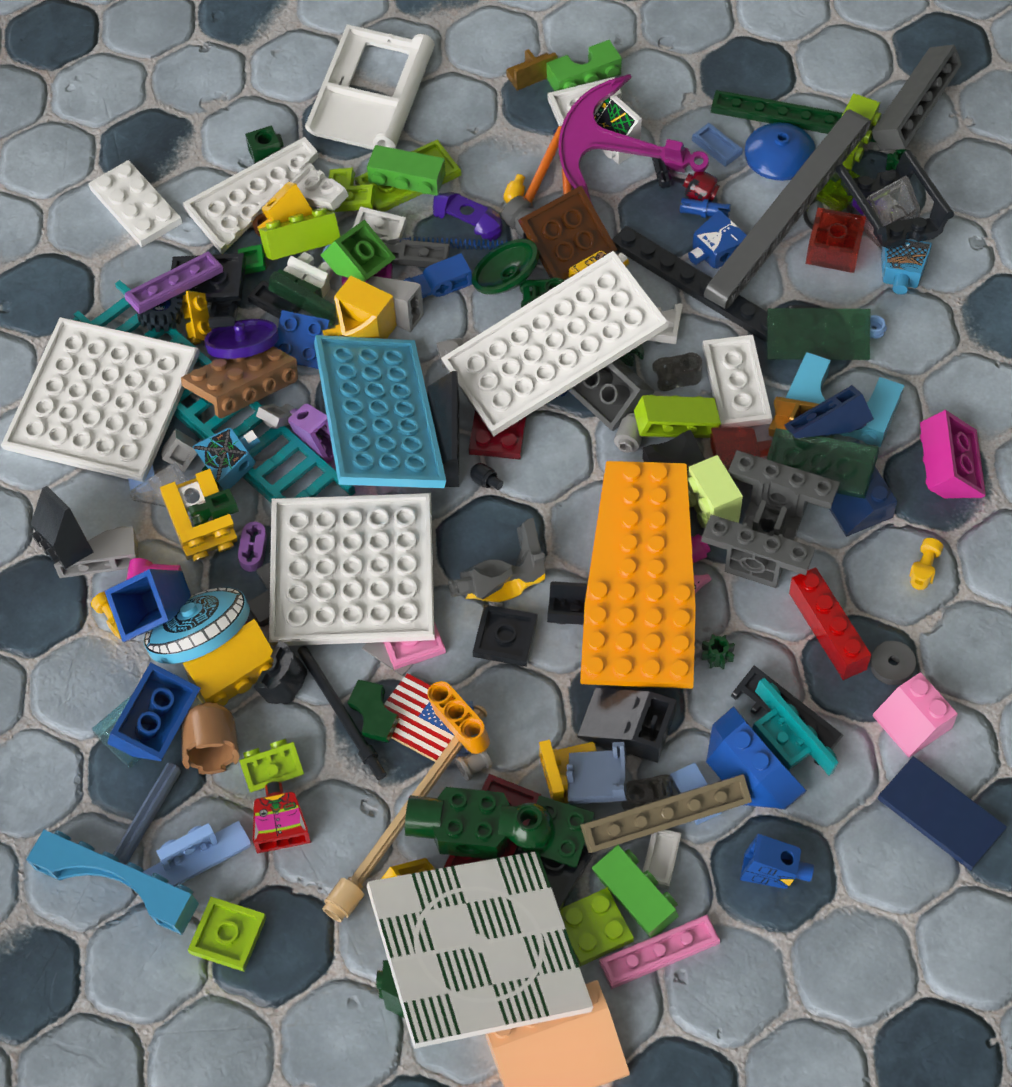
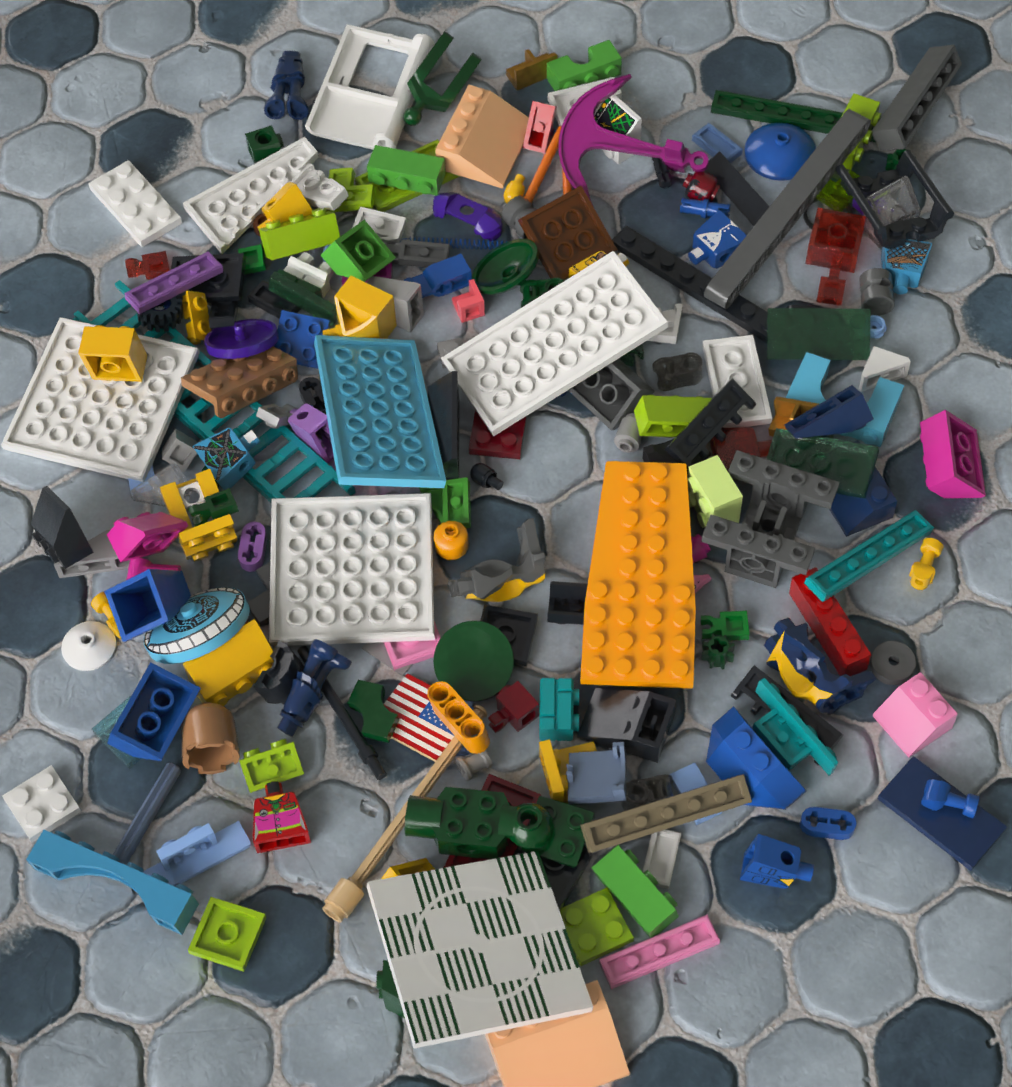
(41, 803): none -> white plate
(90, 655): none -> white dish
(113, 353): none -> yellow brick
(144, 534): none -> dark pink slope
(151, 265): none -> clear red plate
(287, 79): none -> dark blue piece
(306, 395): none -> black beam
(307, 688): none -> dark blue piece
(424, 95): none -> dark green piece
(451, 540): none -> light orange head
(452, 501): none -> bright green wing
(470, 304): none -> coral panel
(474, 660): none -> dark green piece
(483, 137): none -> light nougat slope
(514, 706): none -> dark red brick
(540, 127): none -> slope
(556, 709): none -> teal brick
(709, 423): none -> black hinge
(730, 623): none -> green plate
(737, 188): none -> black tile
(795, 658): none -> dark blue hips
(828, 823): none -> blue beam
(831, 288): none -> clear red plate
(868, 555): none -> teal tile
(876, 291): none -> dark grey wheel
(885, 365): none -> white slope
(939, 794): none -> blue leg

